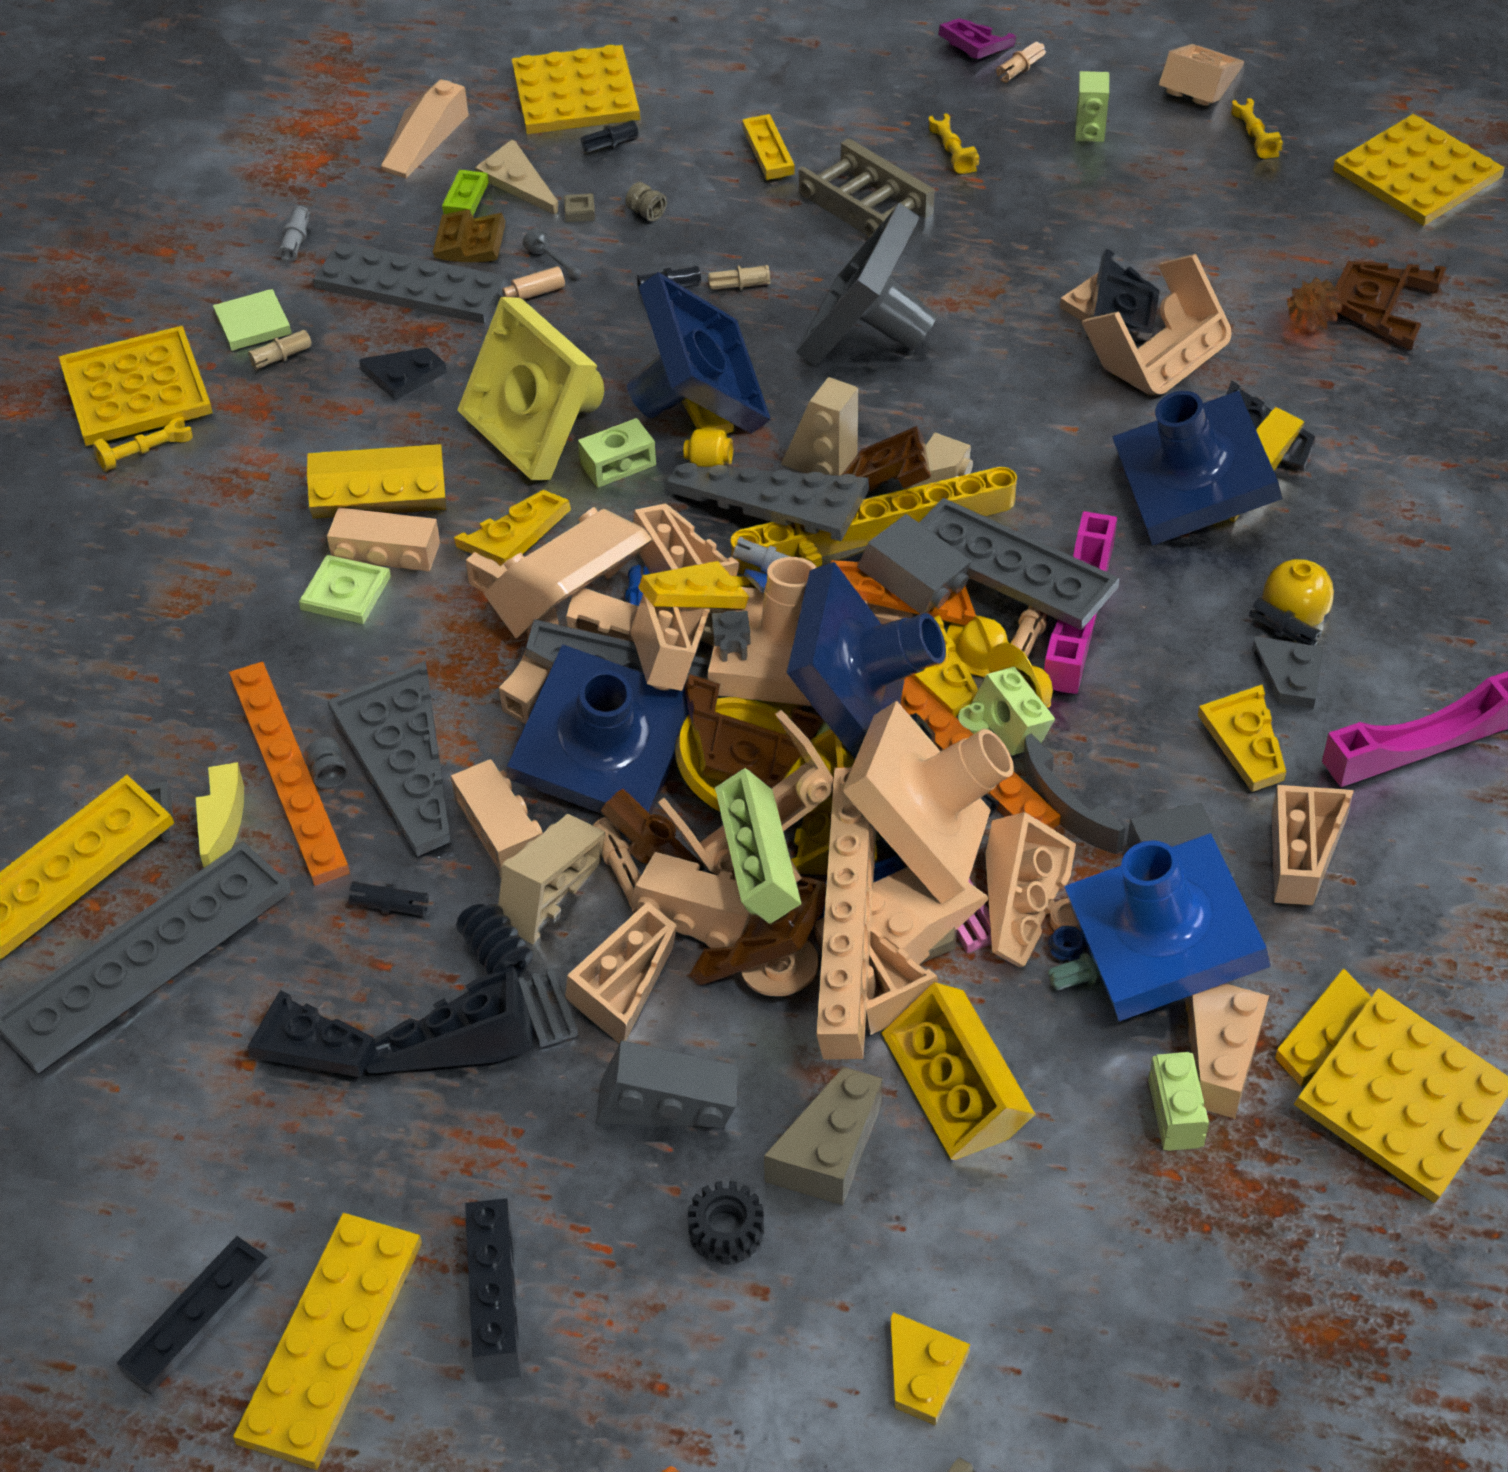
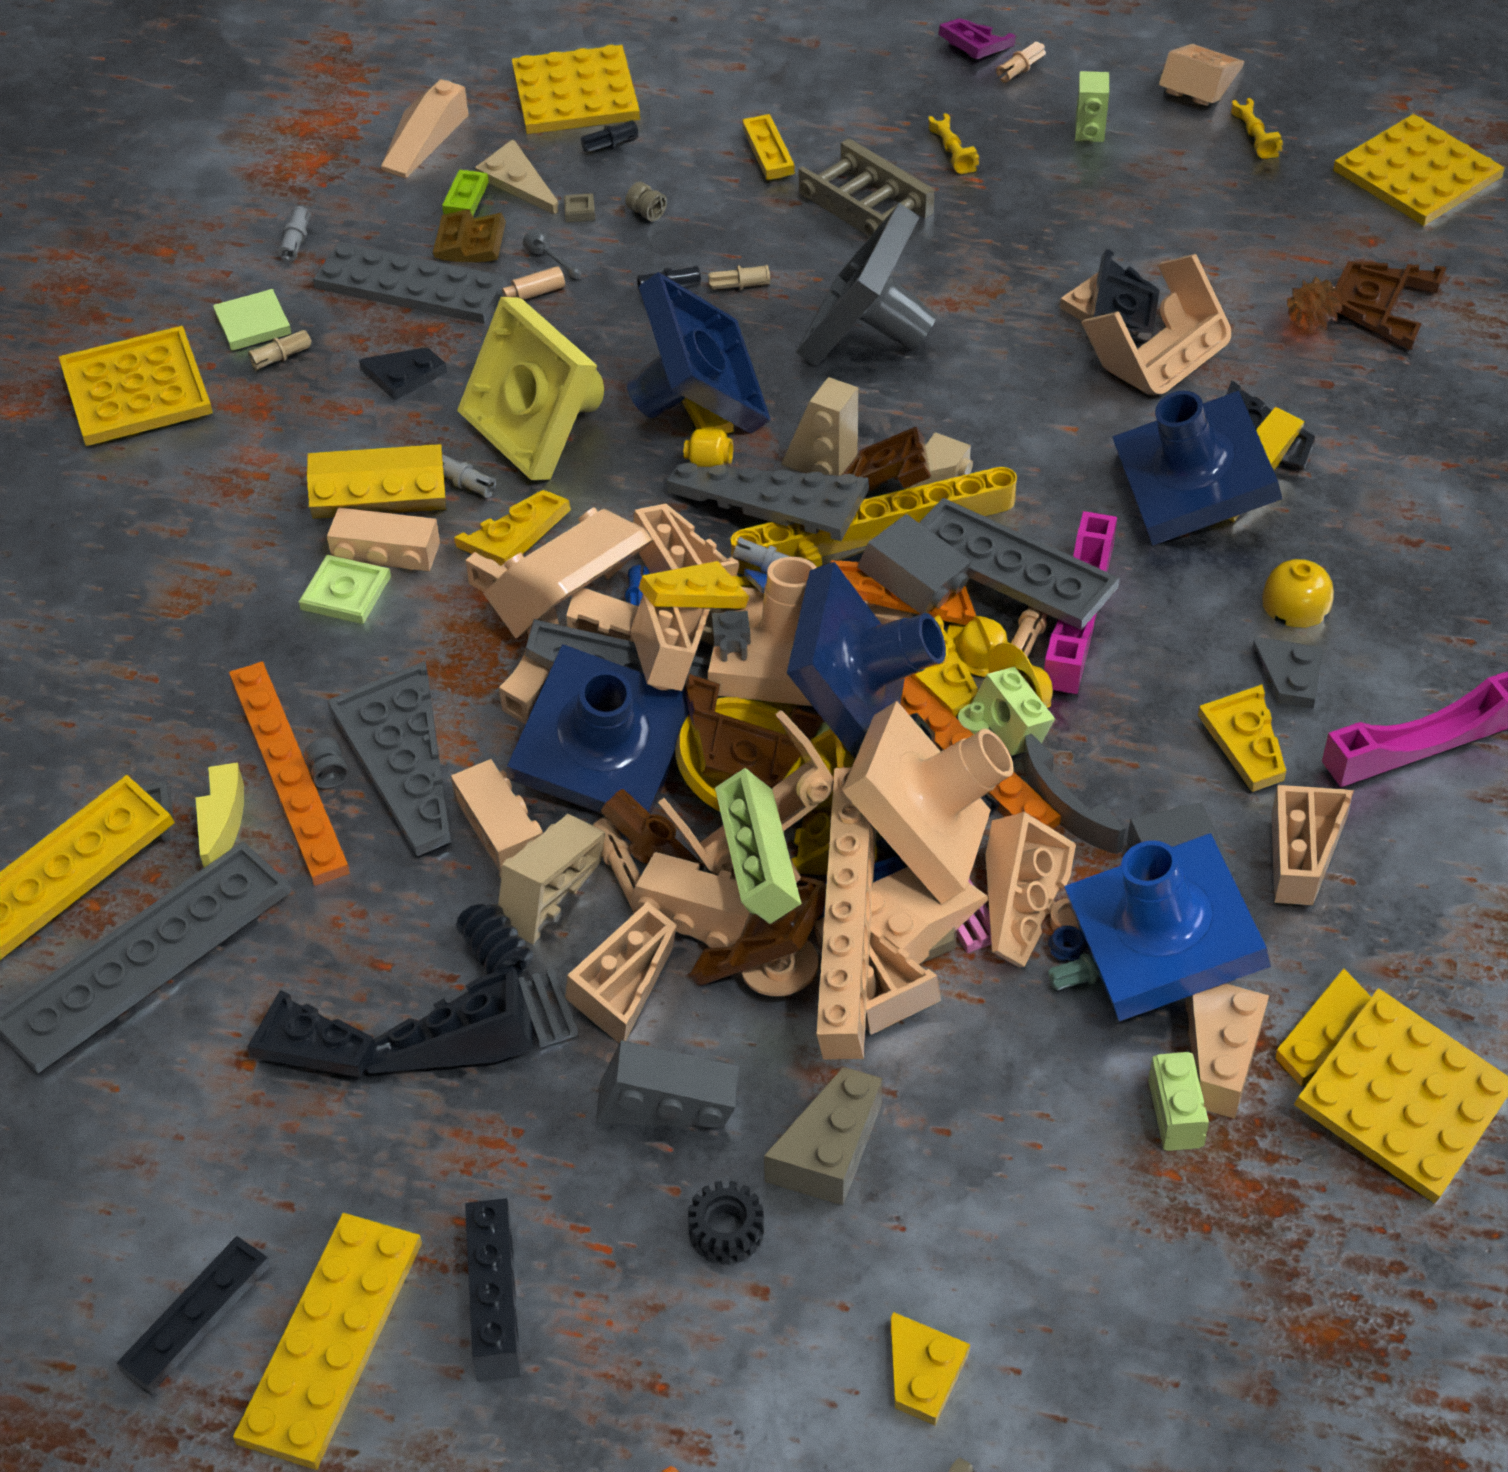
(173, 432): yellow piece -> none
(388, 898): black pin -> none
(465, 476): none -> light grey pin
(617, 452): yellowish green brick -> none
(957, 1072): yellow slope -> none
(1284, 623): black pin -> none

